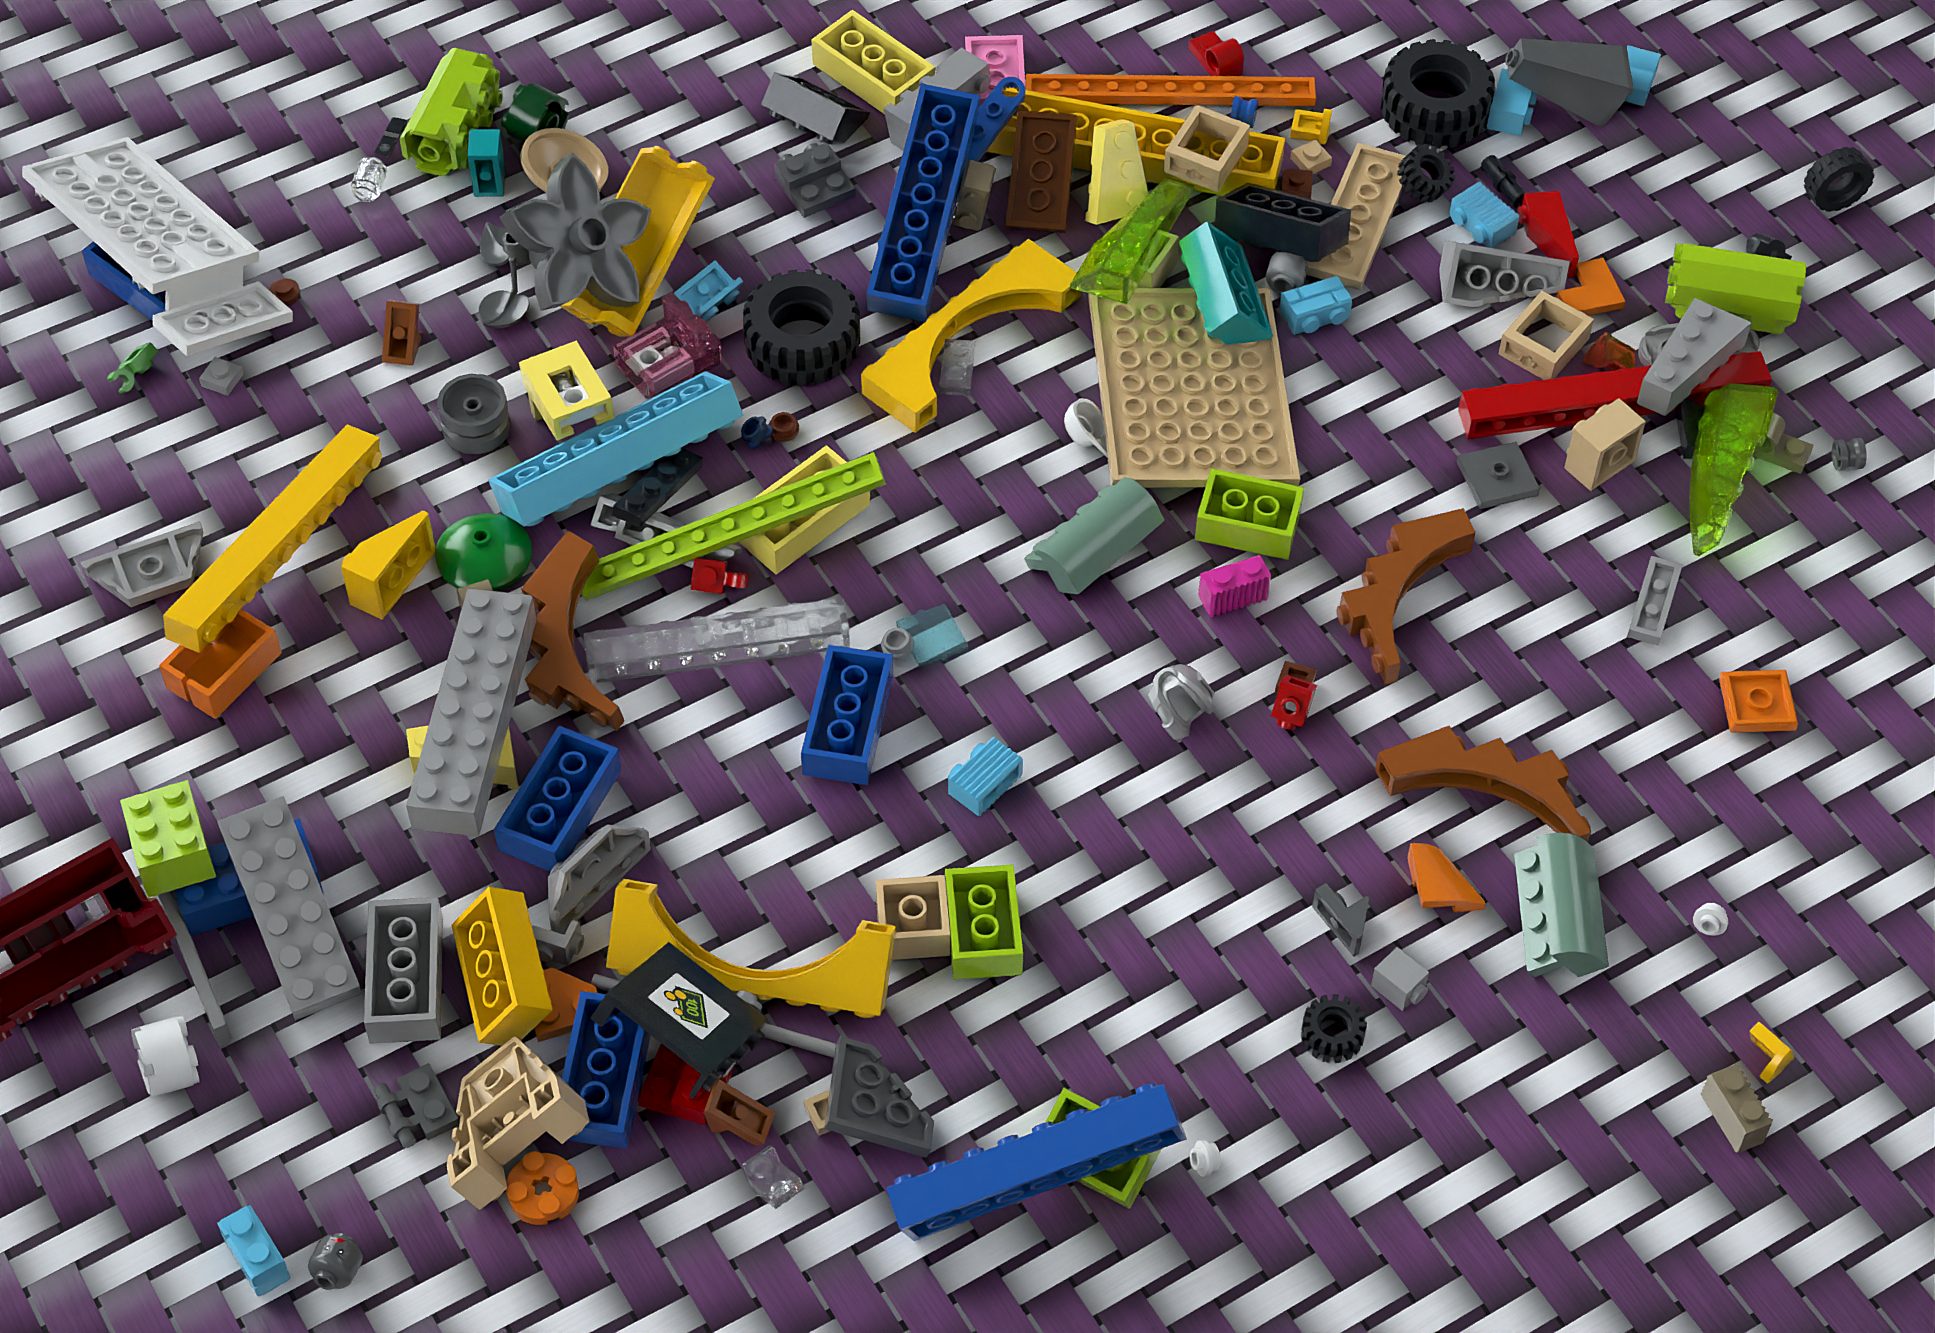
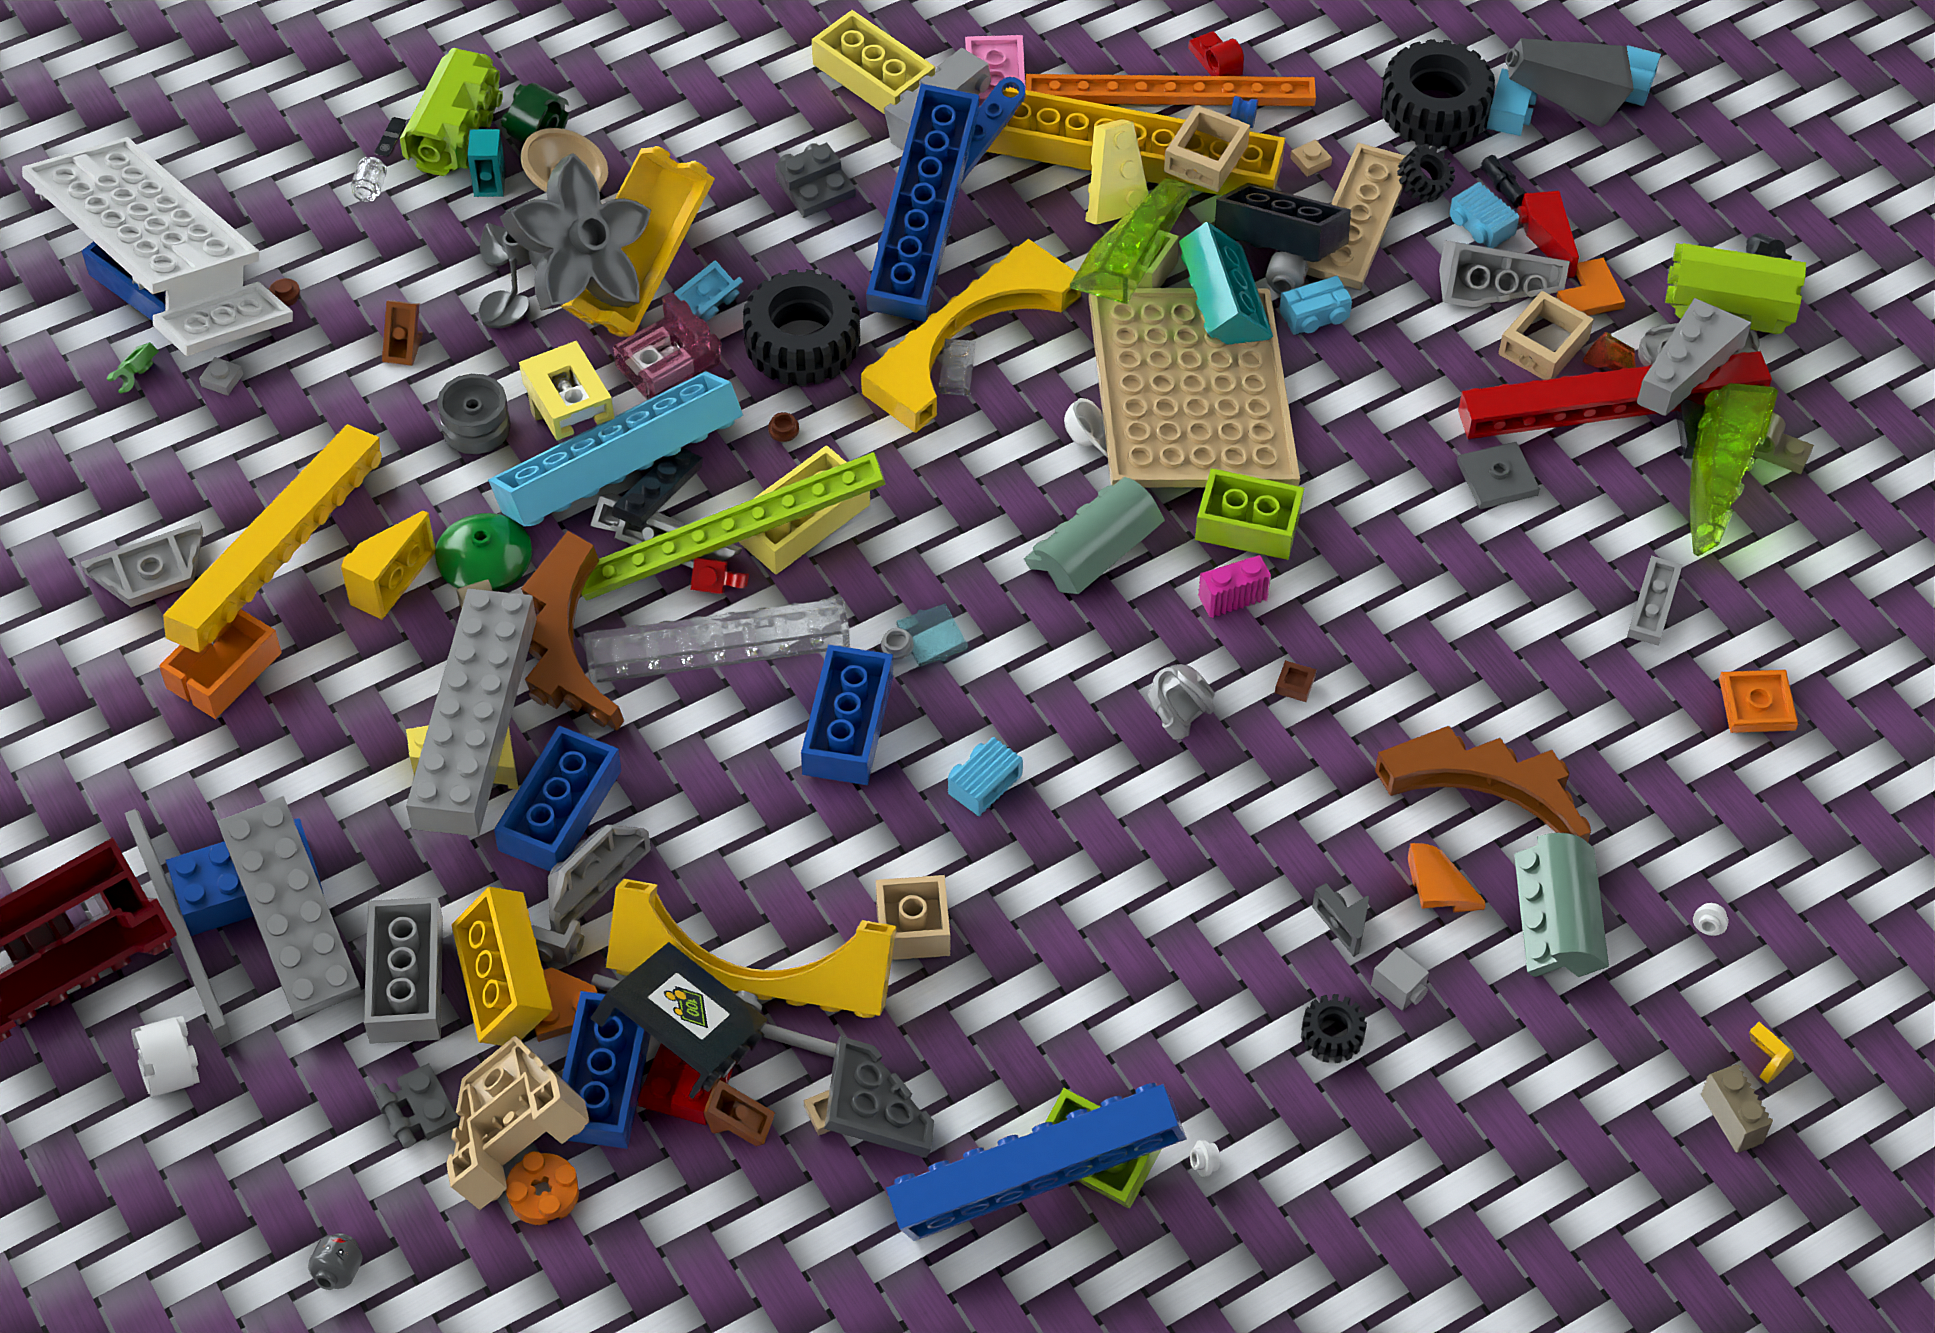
(167, 838): lime brick -> none
(254, 1250): medium azure brick -> none
(756, 431): dark blue plate -> none
(771, 1178): clear bracket -> none
(813, 108): slope -> none
(973, 195): dark tan brick -> none
(984, 922): lime brick -> none
(1041, 171): reddish brown plate -> none
(1297, 182): copper plate -> none
(1298, 692): red brick -> none
(1311, 125): yellow tile -> none
(1412, 552): dark orange arch -> none
(1604, 444): tan brick -> none
(1847, 190): black tyre -> none
(1849, 454): dark grey wheel -> none

